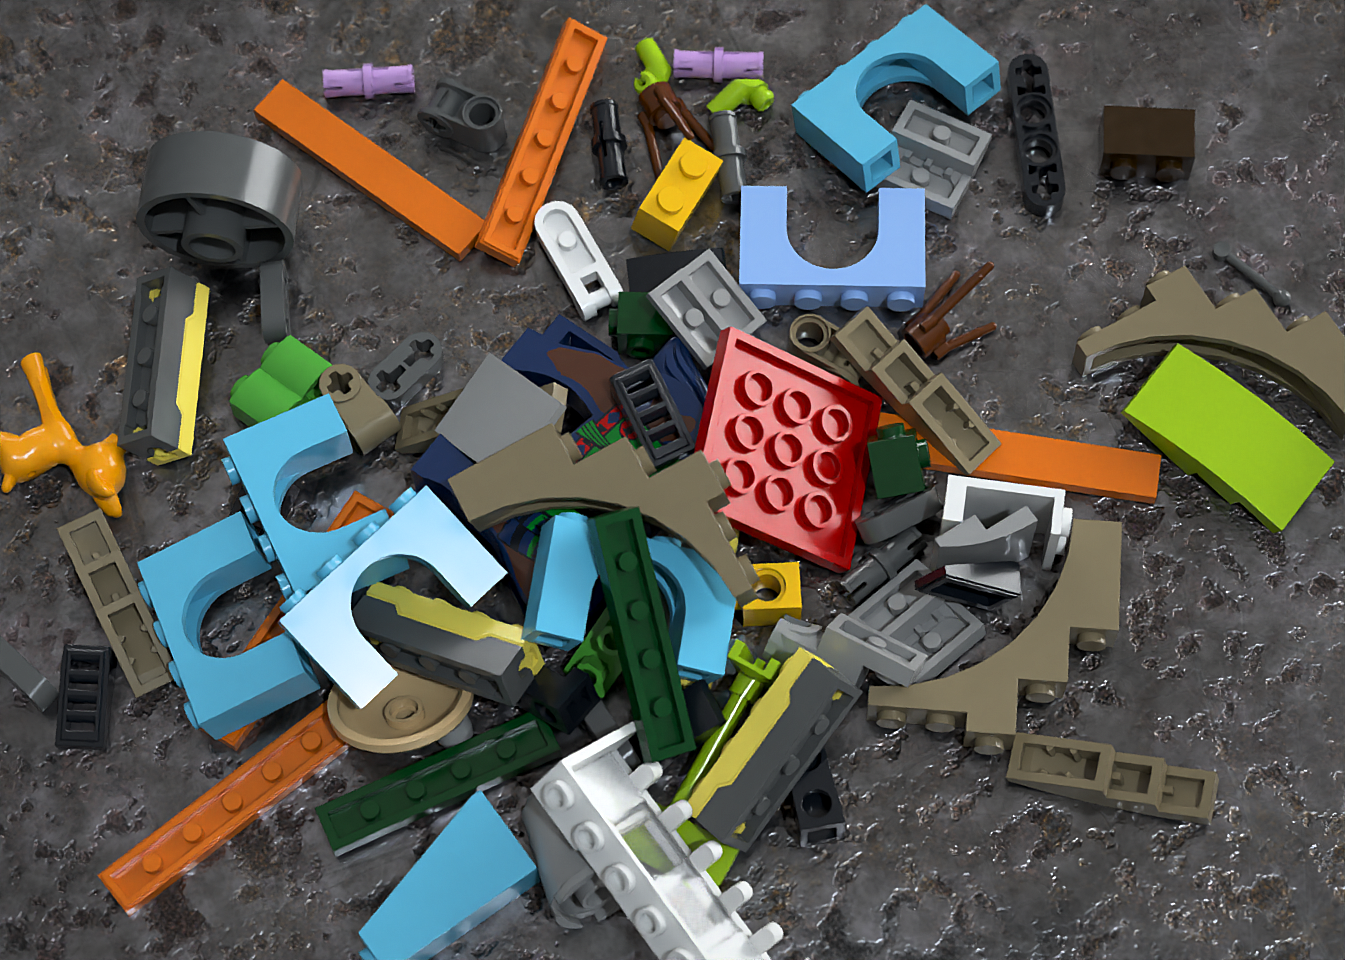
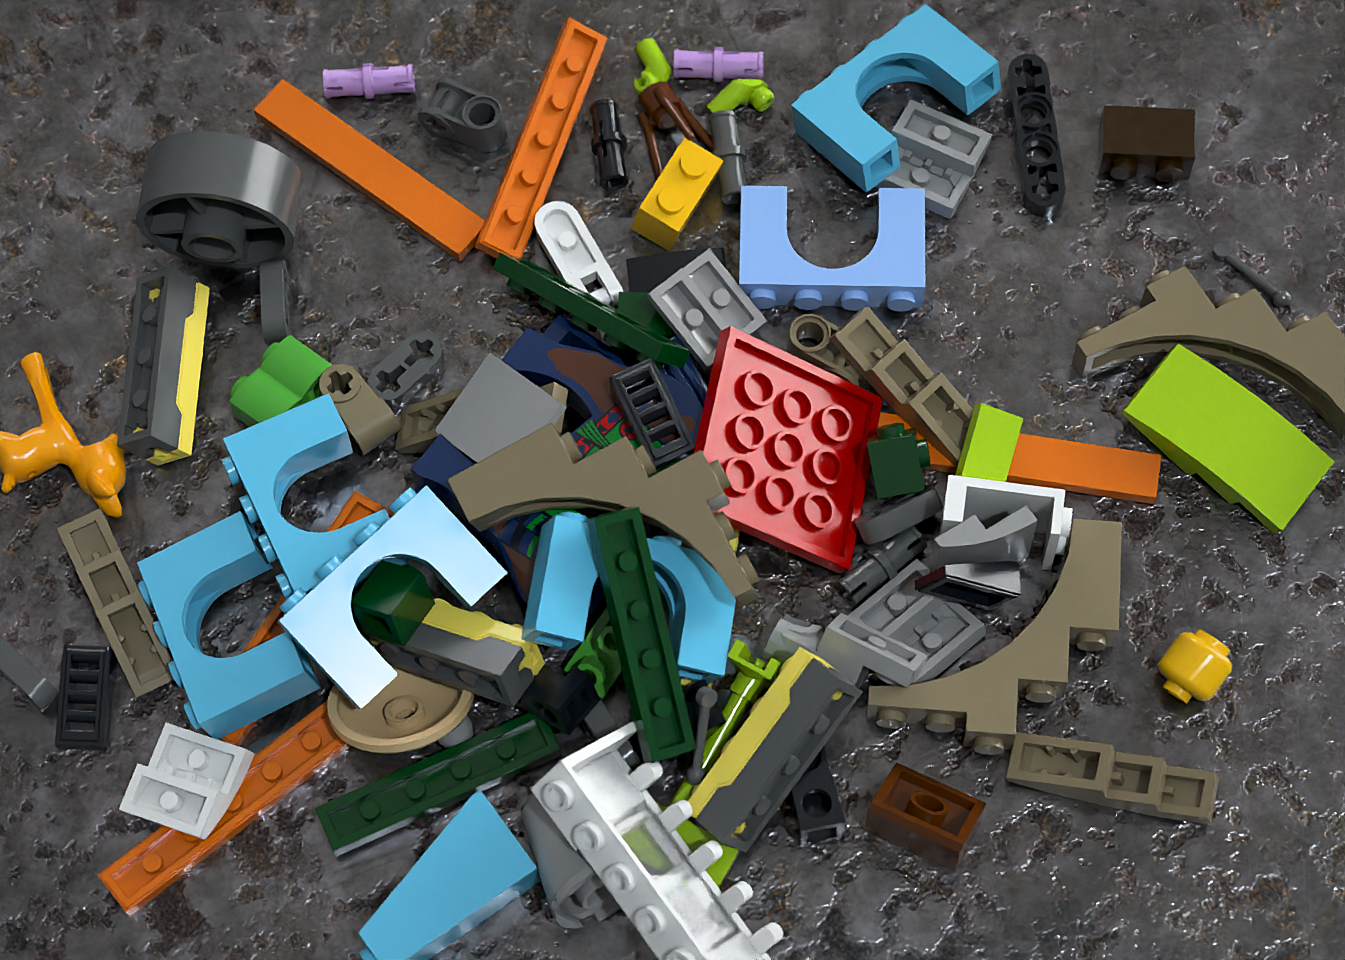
(187, 781): none -> white slope
(393, 602): none -> dark green brick
(590, 312): none -> dark green plate
(706, 699): none -> dark grey hinge
(783, 579): yellow brick -> none
(924, 816): none -> reddish brown slope
(928, 329): reddish brown plant -> none
(989, 444): none -> lime tile
(1195, 666): none -> yellow head

